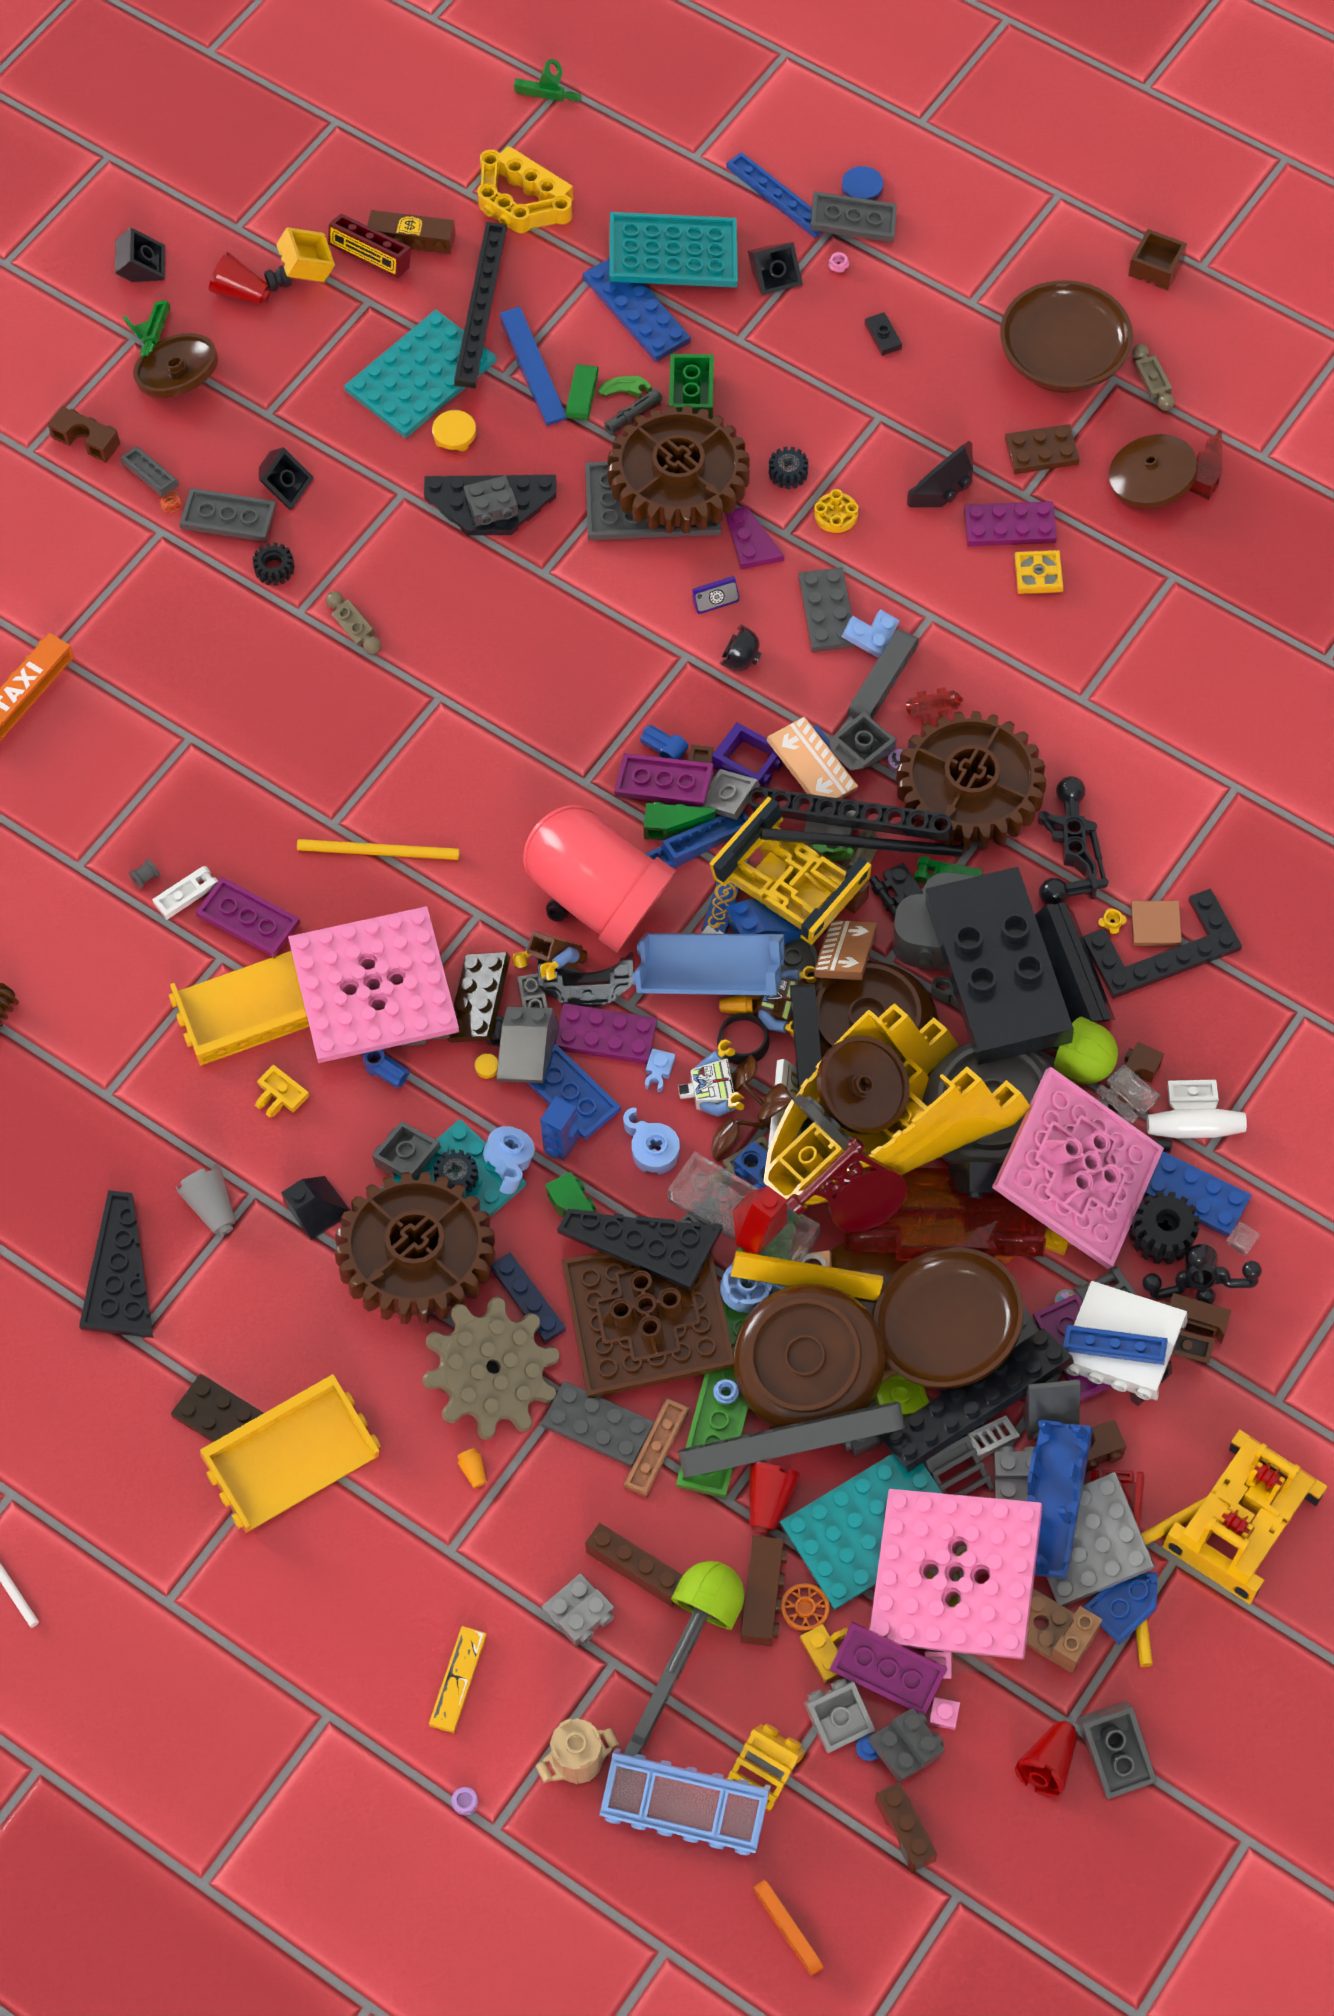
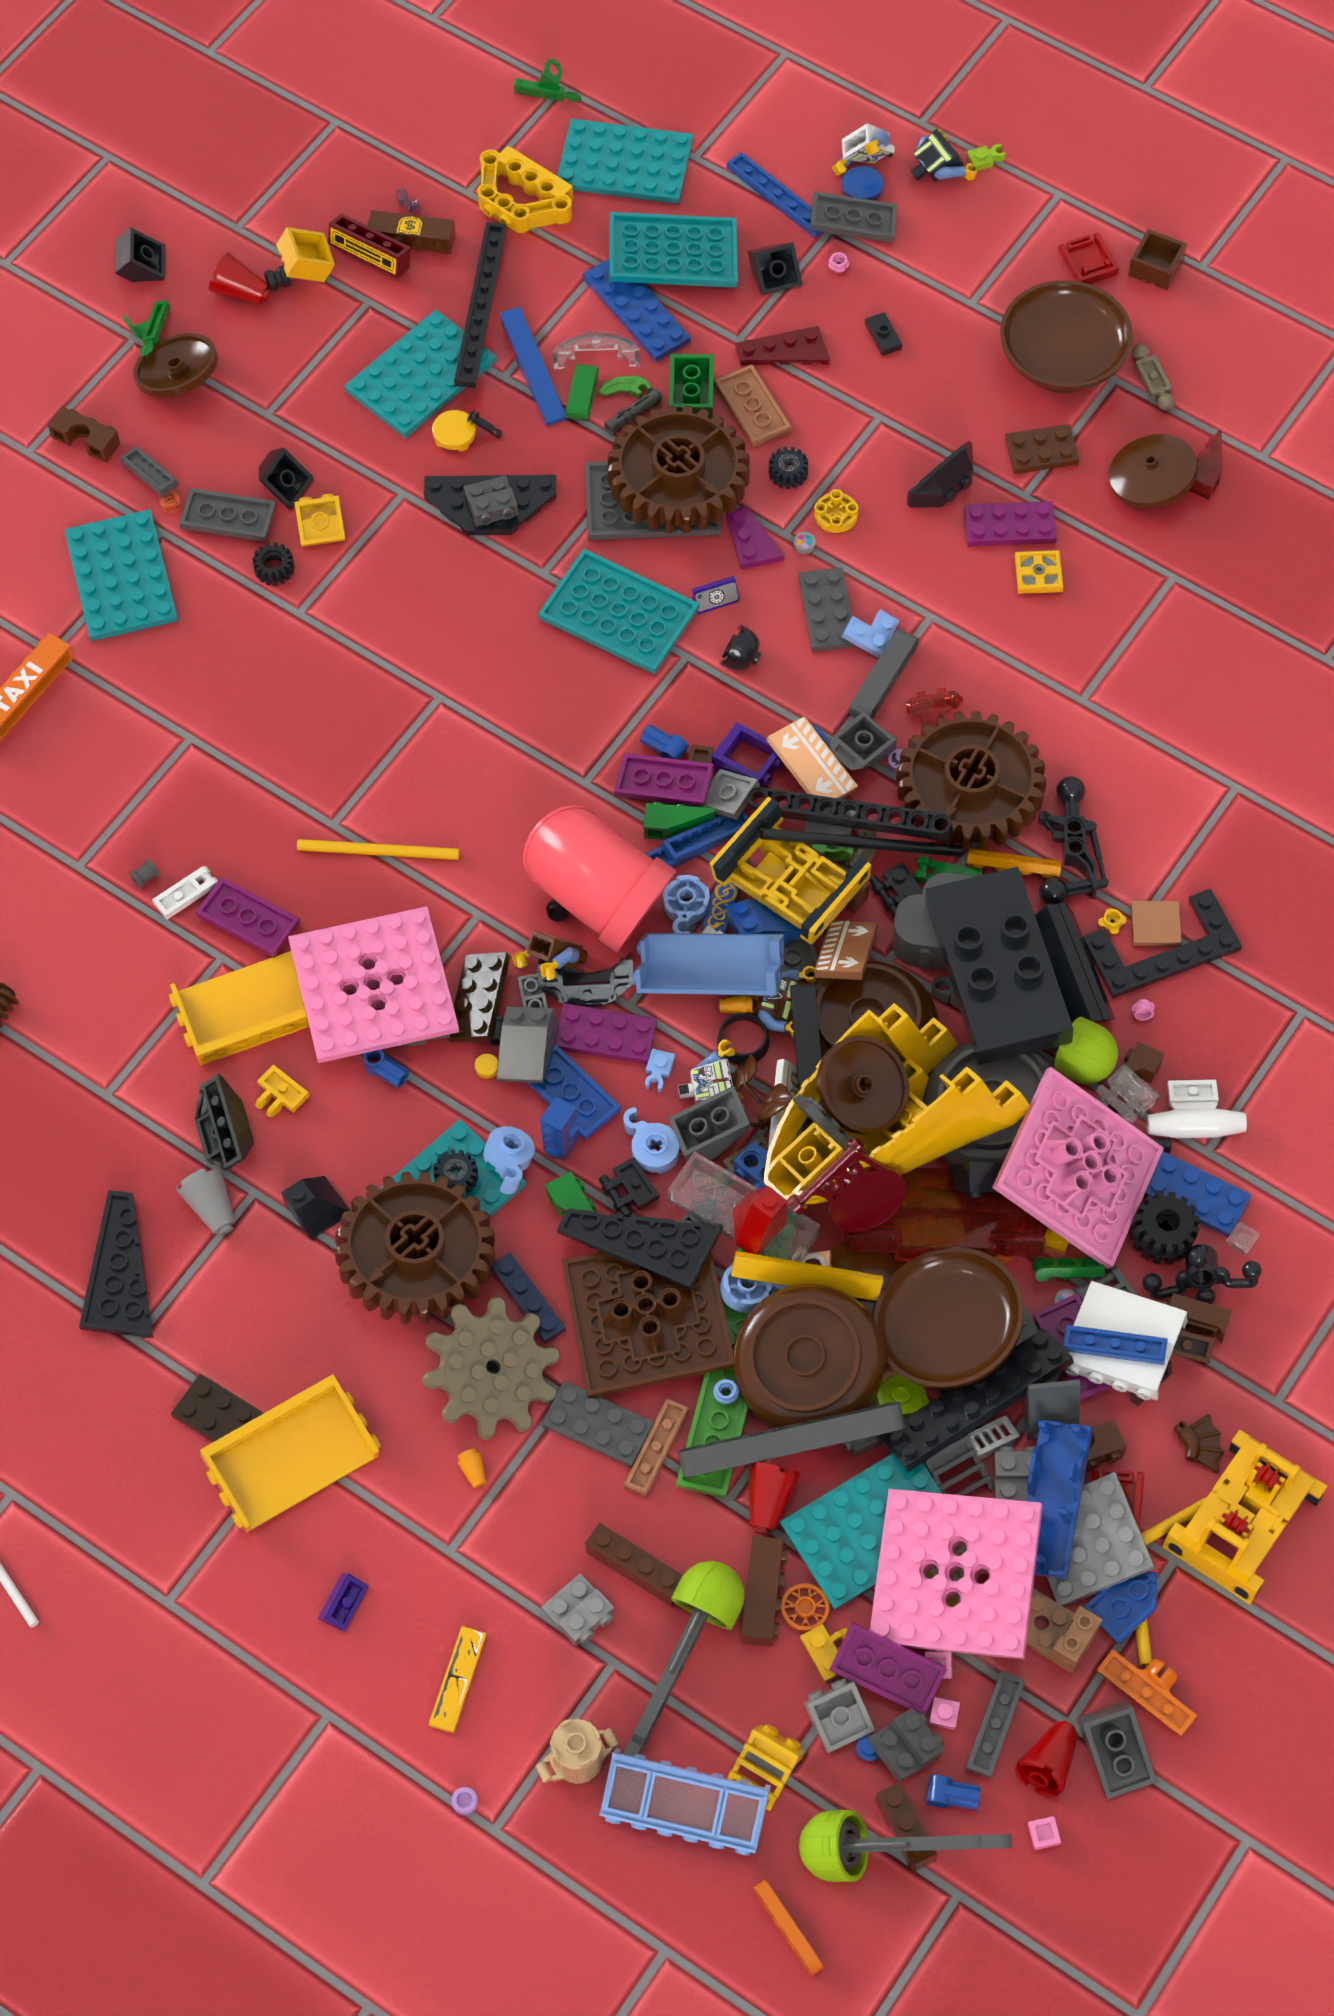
(120, 575): none -> teal plate
(222, 1124): none -> pearl dark grey wedge
(319, 520): none -> yellow plate
(343, 1601): none -> dark purple slope
(353, 622): dark tan plate -> none
(403, 200): none -> arm
(405, 1151): dark grey plate -> none
(475, 418): none -> black piece
(596, 340): none -> clear windscreen
(619, 611): none -> teal plate
(625, 160): none -> teal plate
(635, 1183): none -> black plate
(685, 912): none -> light blue piece
(710, 1124): none -> dark grey slope
(752, 405): none -> nougat tile
(794, 346): none -> dark red wing
(804, 543): none -> light grey tile
(838, 1845): none -> piece
(864, 145): none -> torso
(939, 159): none -> torso
(945, 1792): none -> blue piece
(984, 158): none -> lime plate
(995, 1724): none -> dark grey plate
(1003, 861): none -> light orange plate
(1044, 1833): none -> bright pink plate
(1067, 1268): none -> green plate
(1085, 257): none -> red container
(1143, 1010): none -> bright pink plate
(1149, 1689): none -> orange plate
(1201, 1442): none -> reddish brown arm

